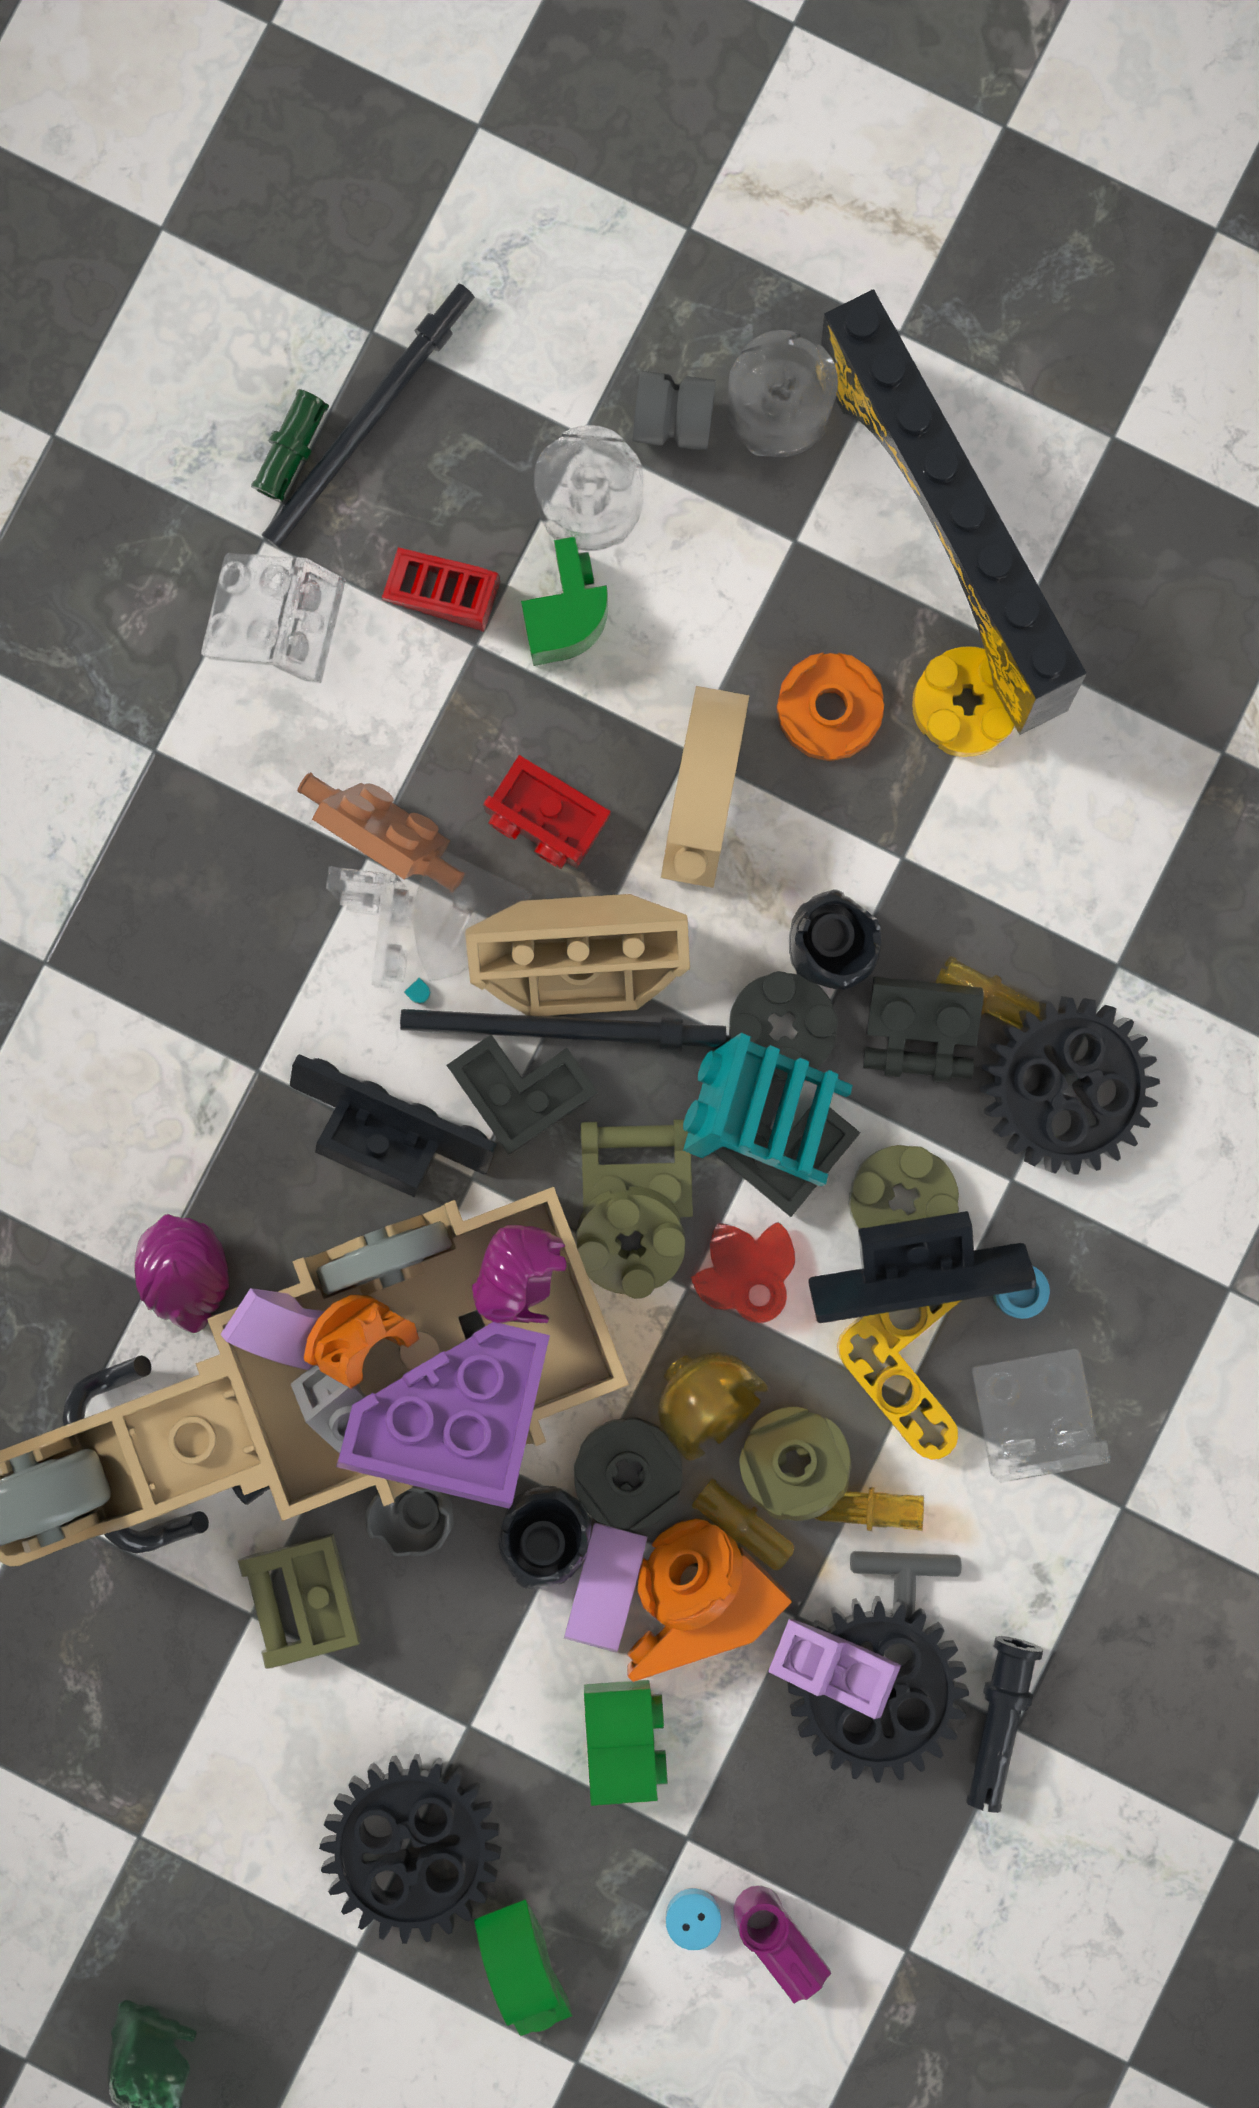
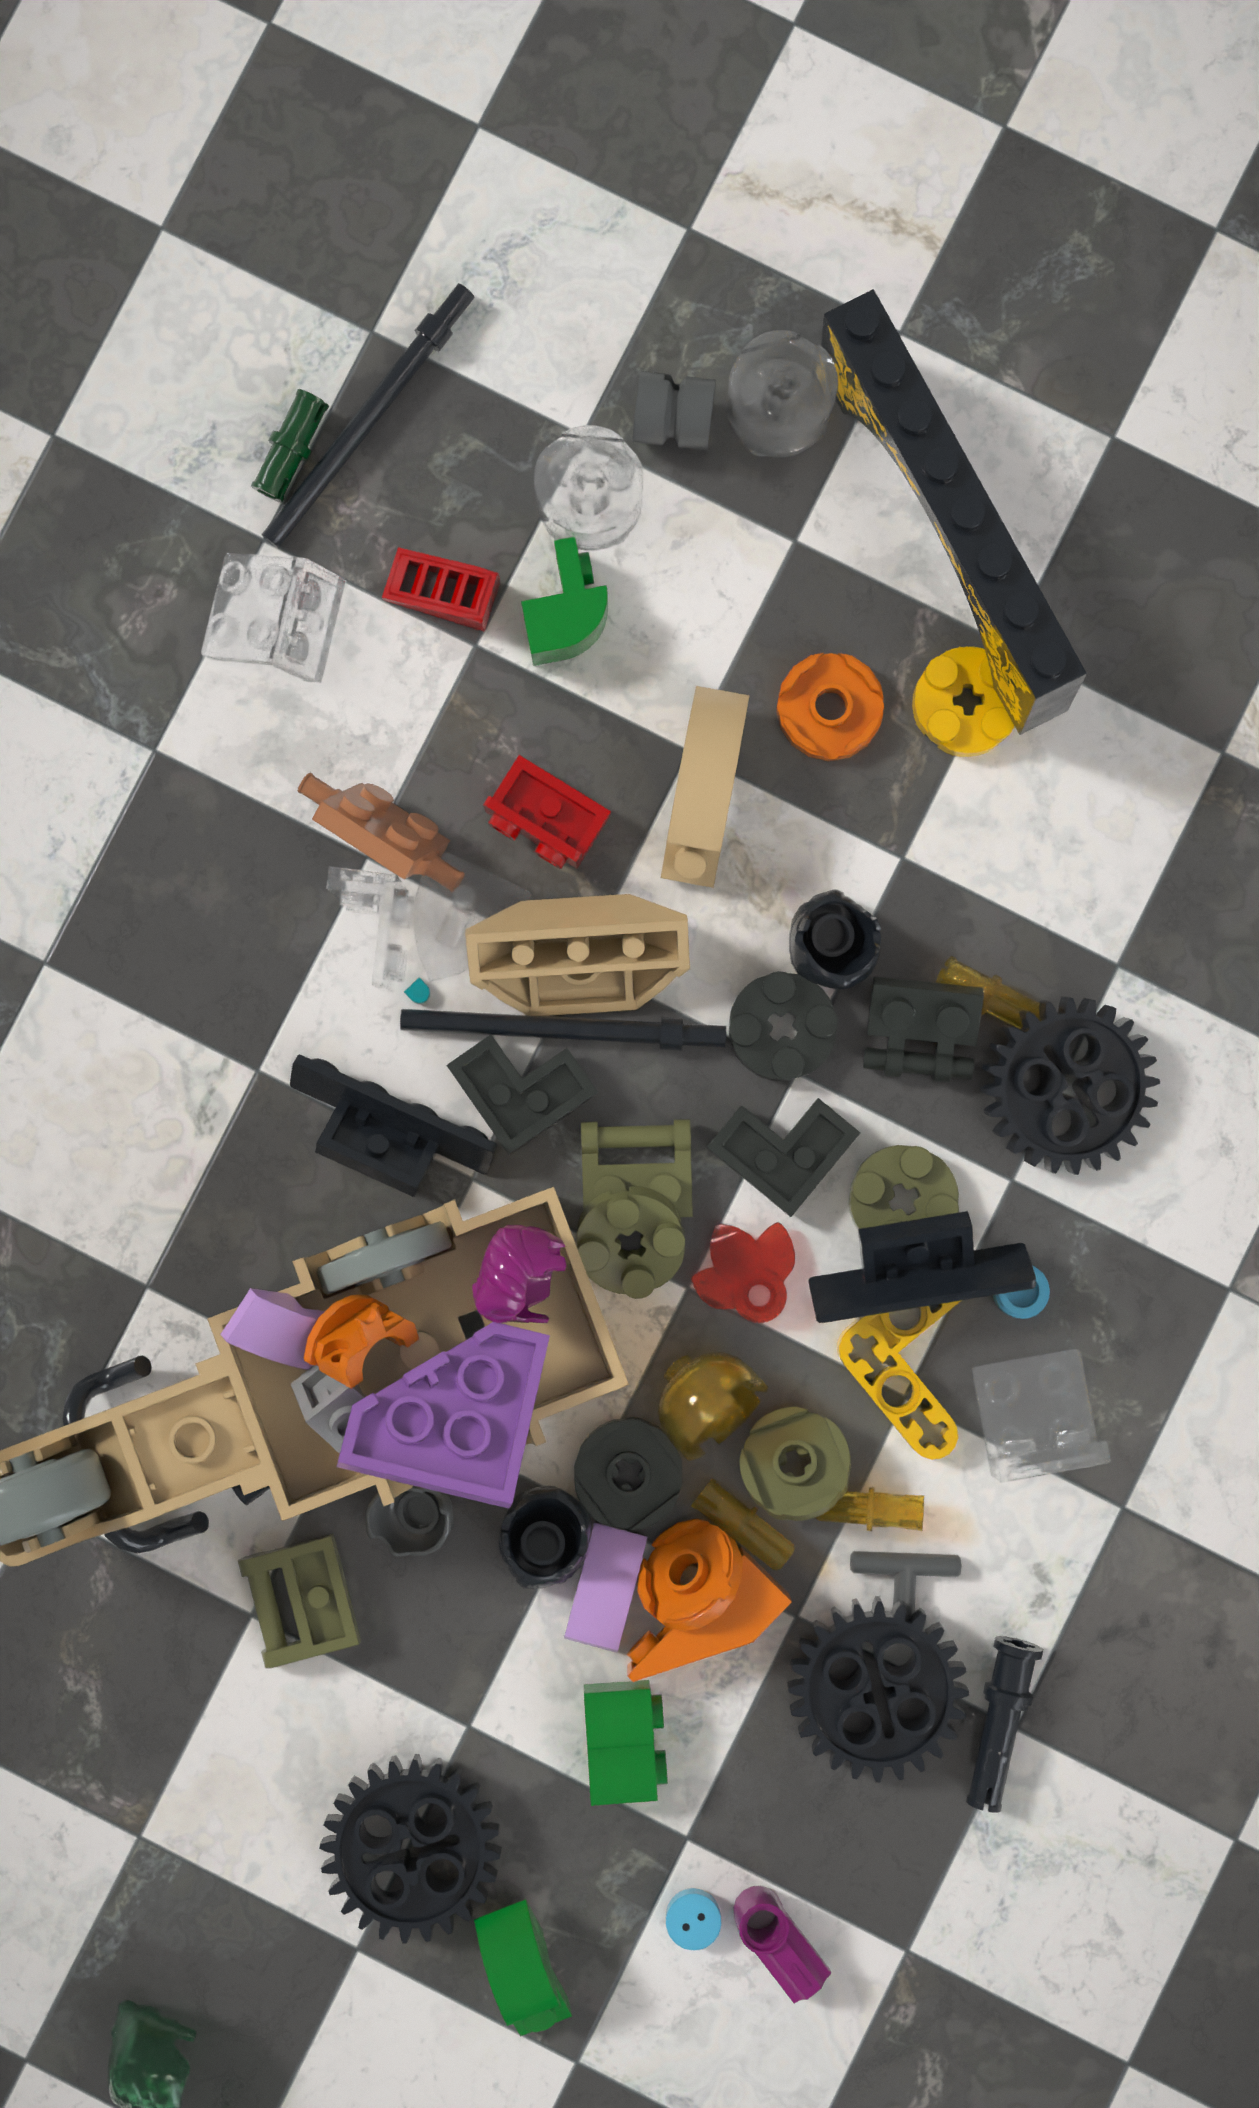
(181, 1271): magenta hair -> none
(734, 1097): teal plate -> none
(834, 1668): lavender slope -> none

